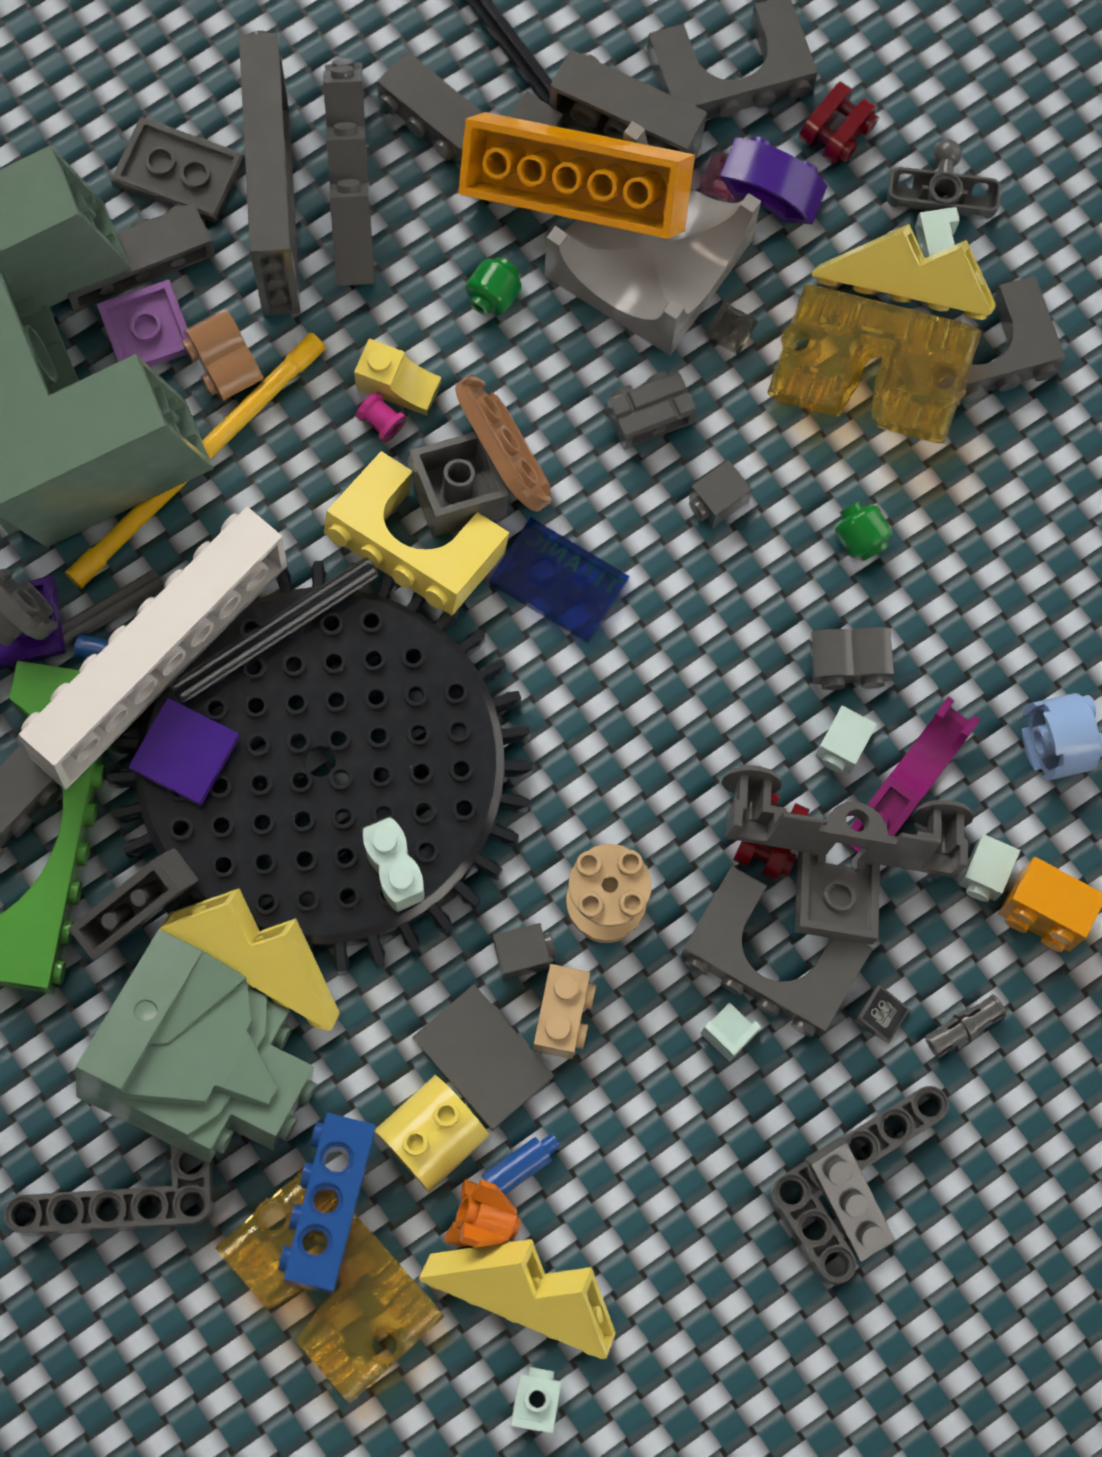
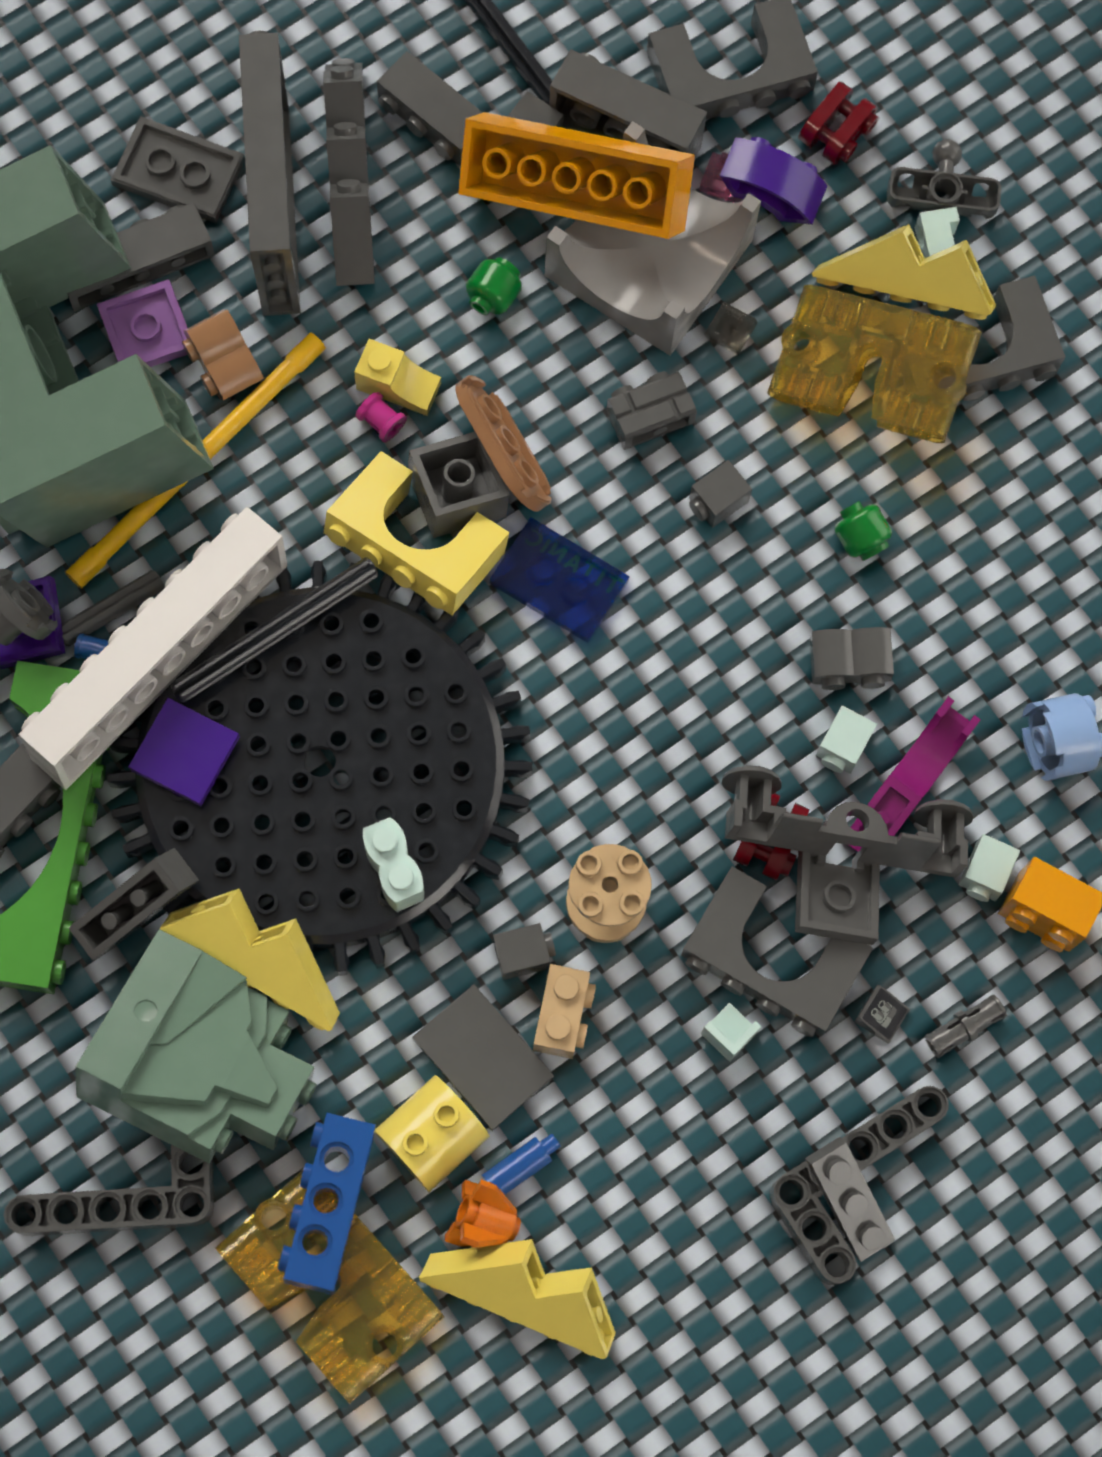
(536, 1418): light aqua brick -> none

